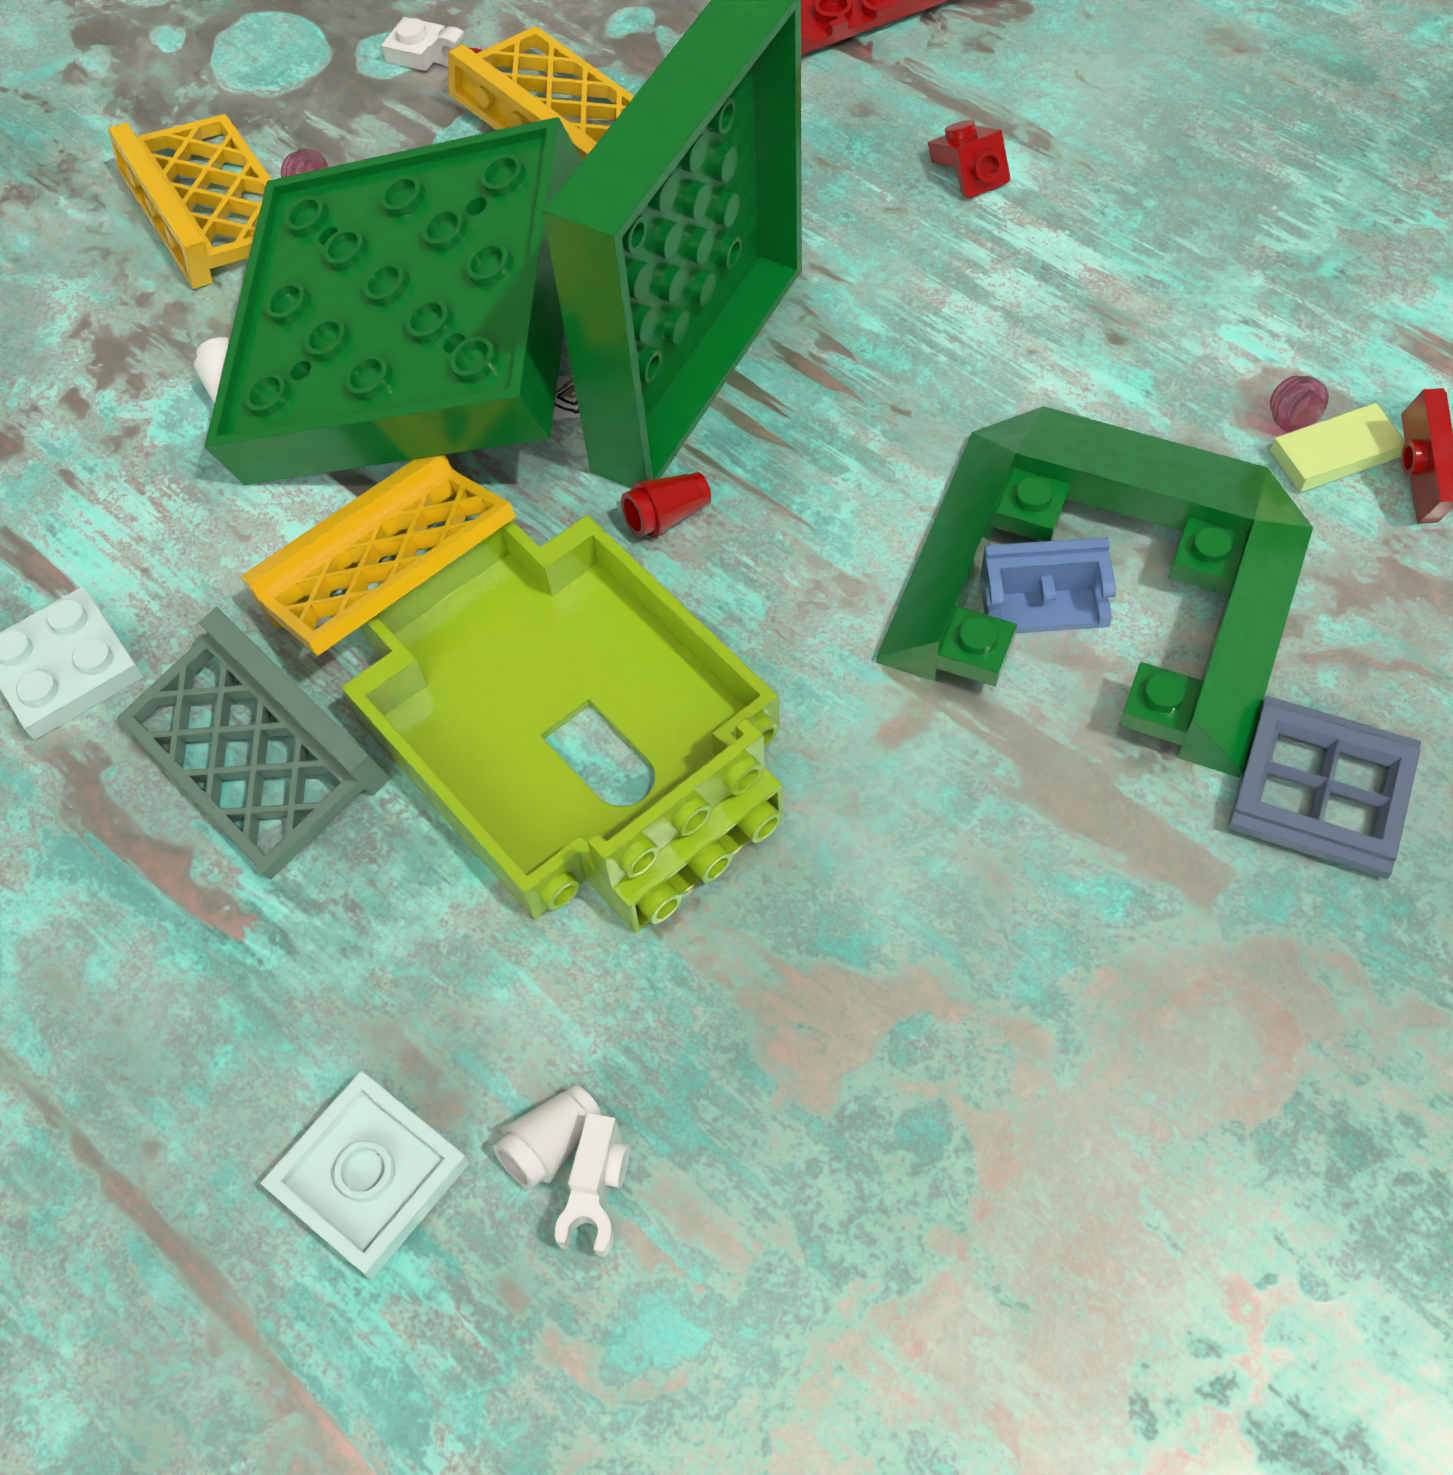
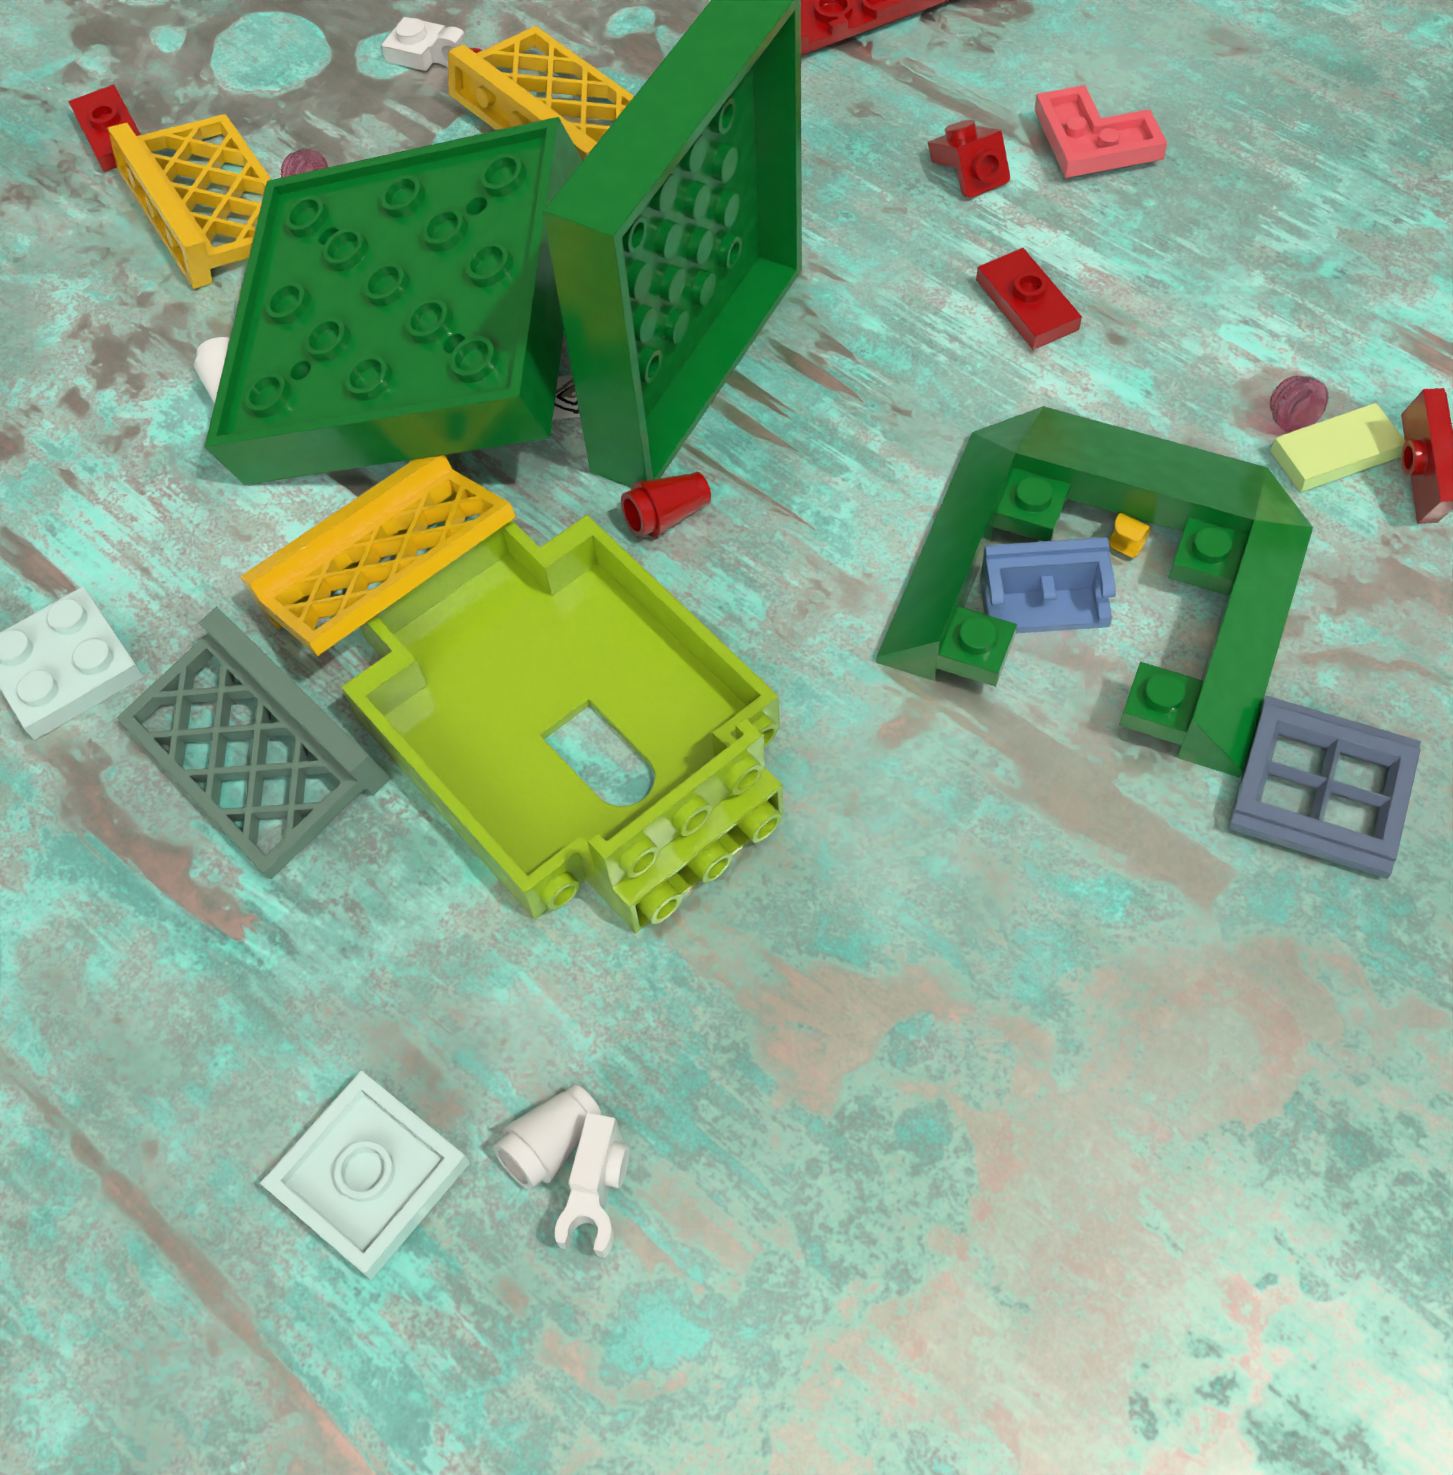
(95, 114): none -> red plate
(1028, 298): none -> red plate
(1095, 144): none -> coral plate
(1129, 535): none -> yellow hand

